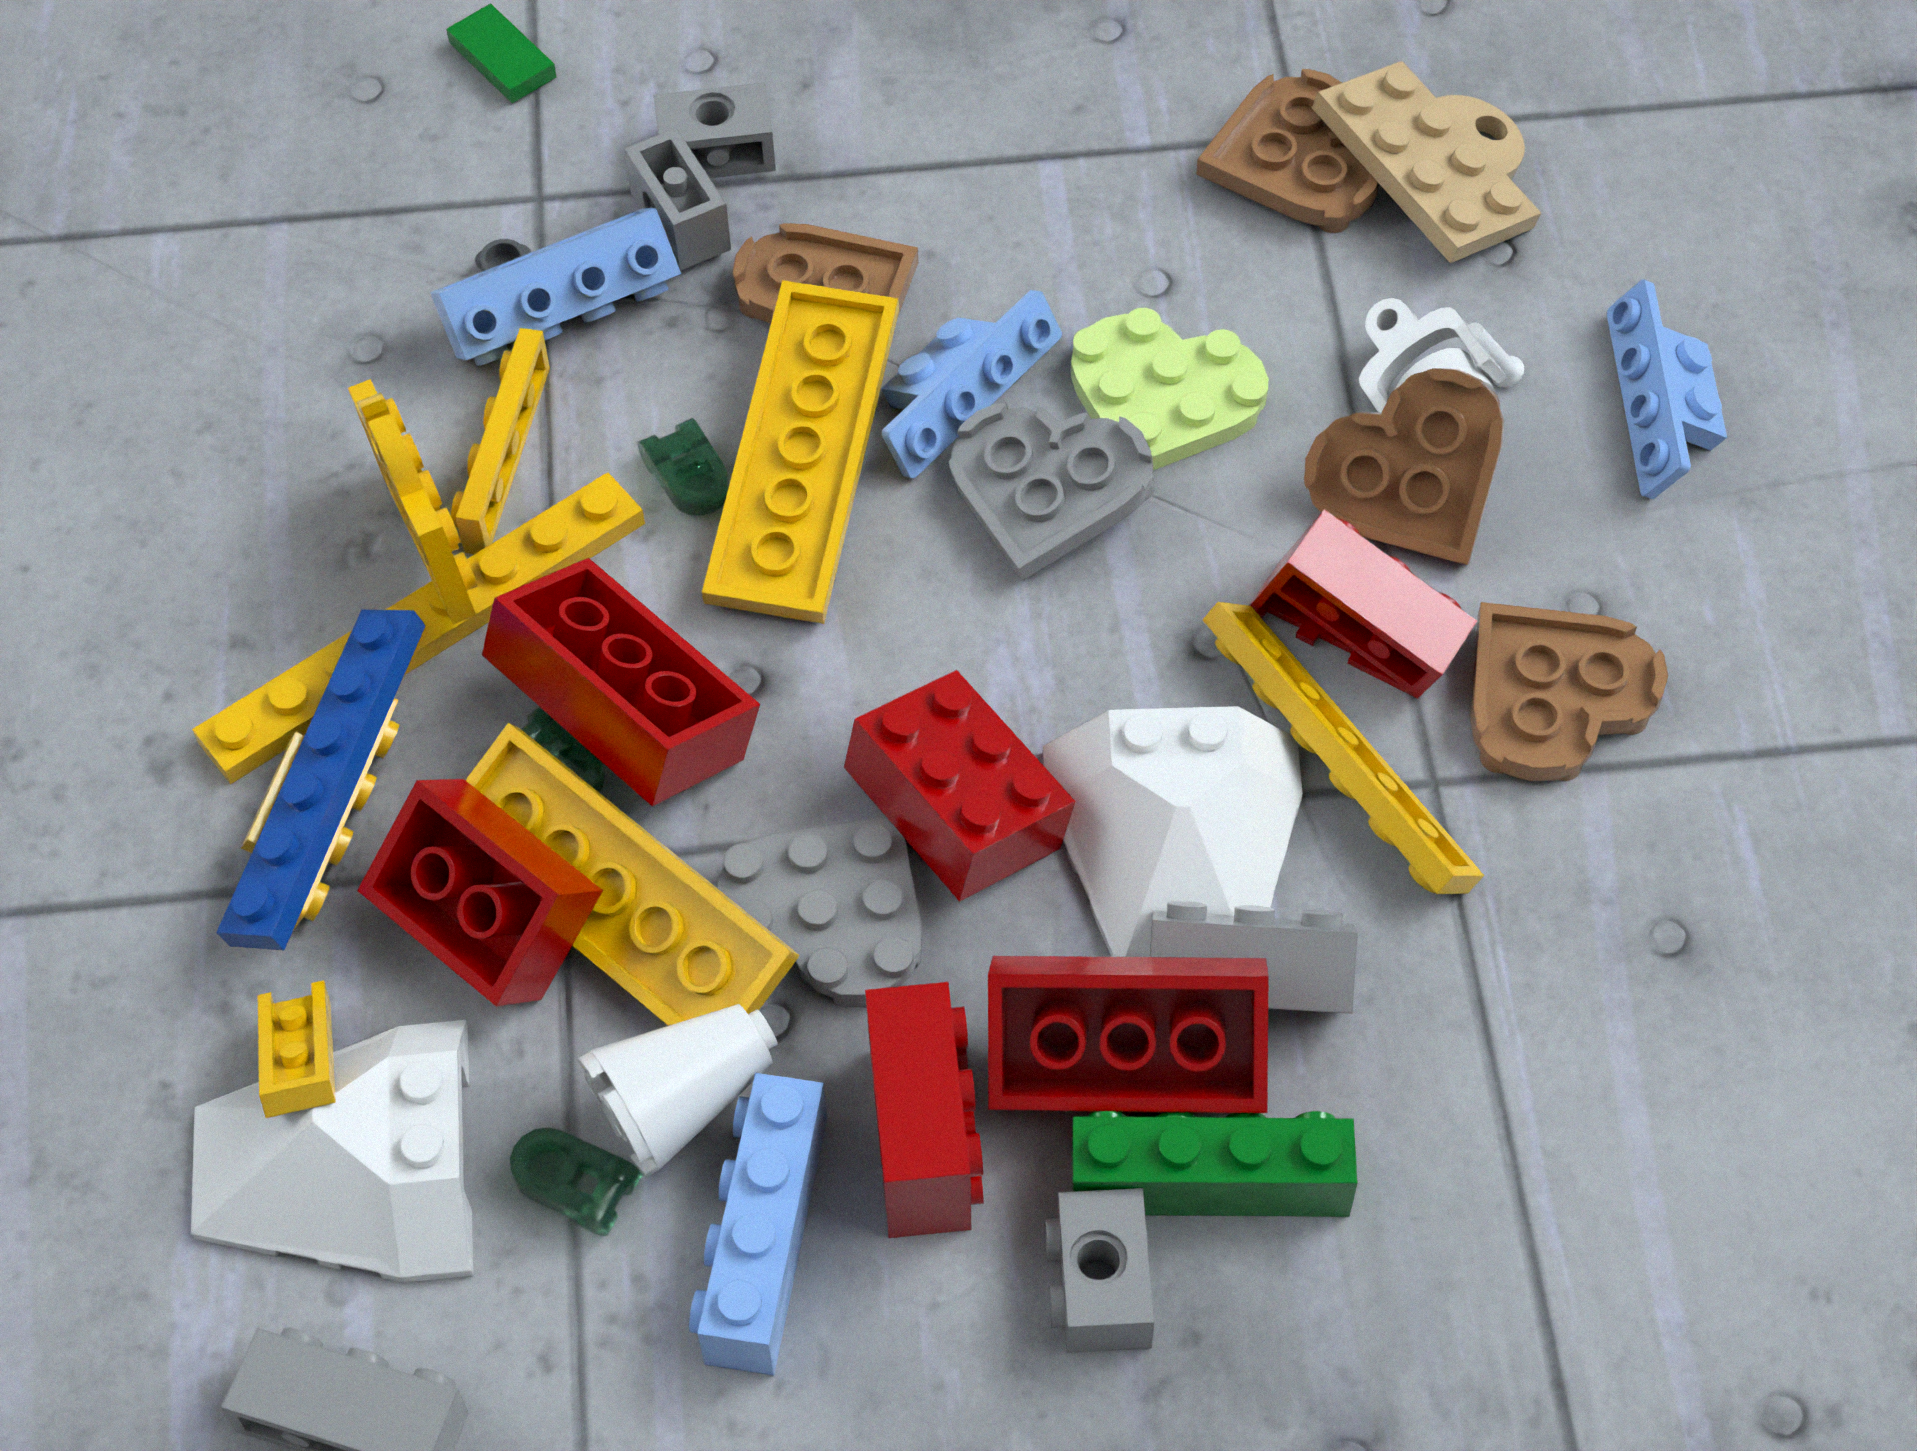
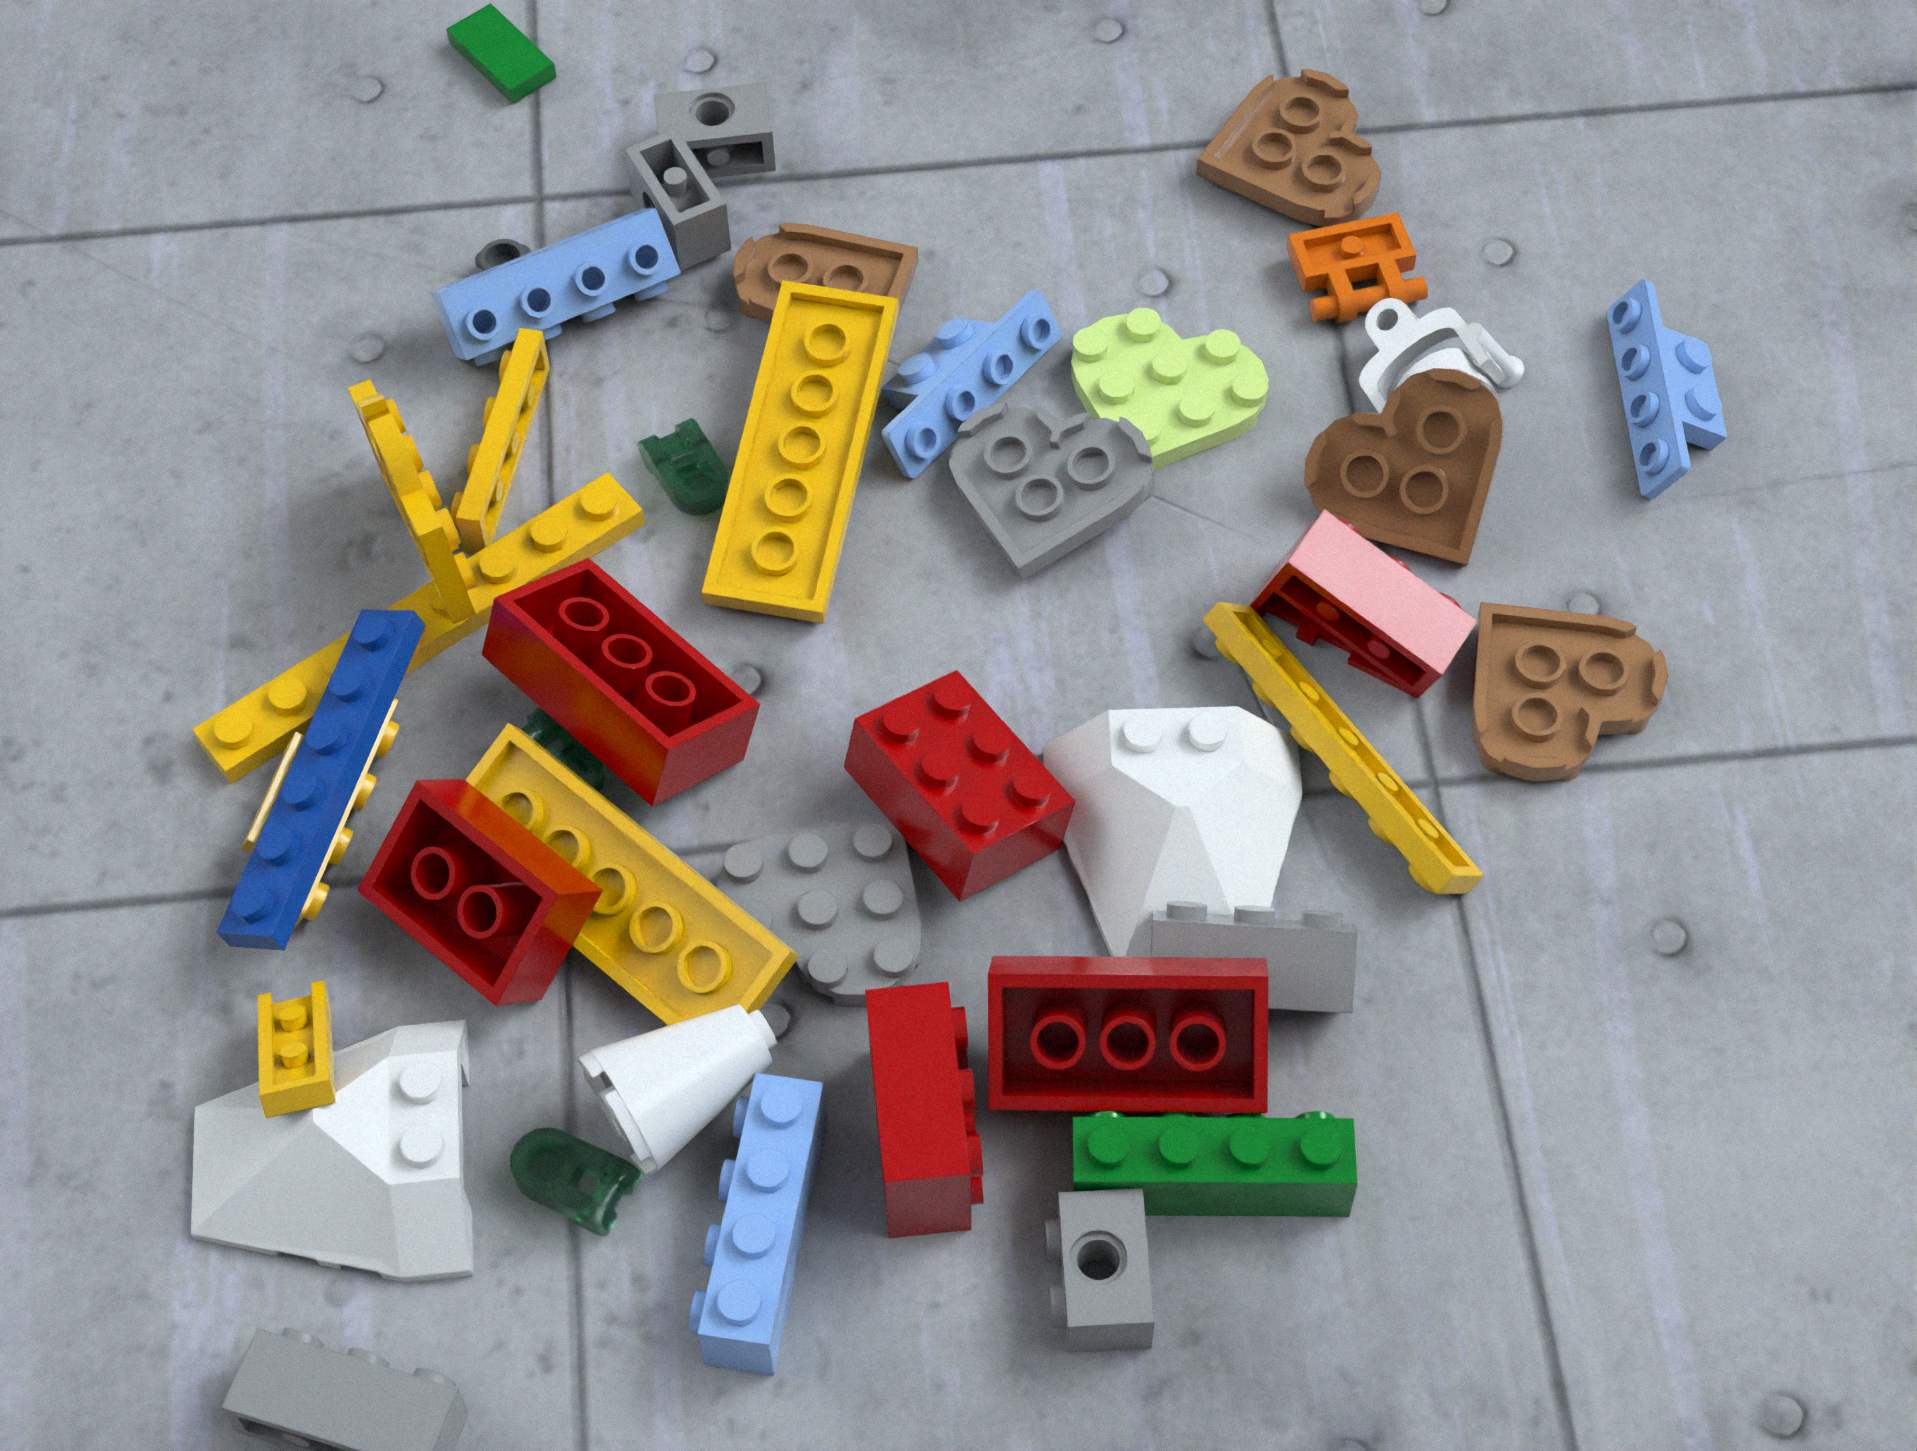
(1354, 253): none -> orange plate
(1434, 157): tan plate -> none

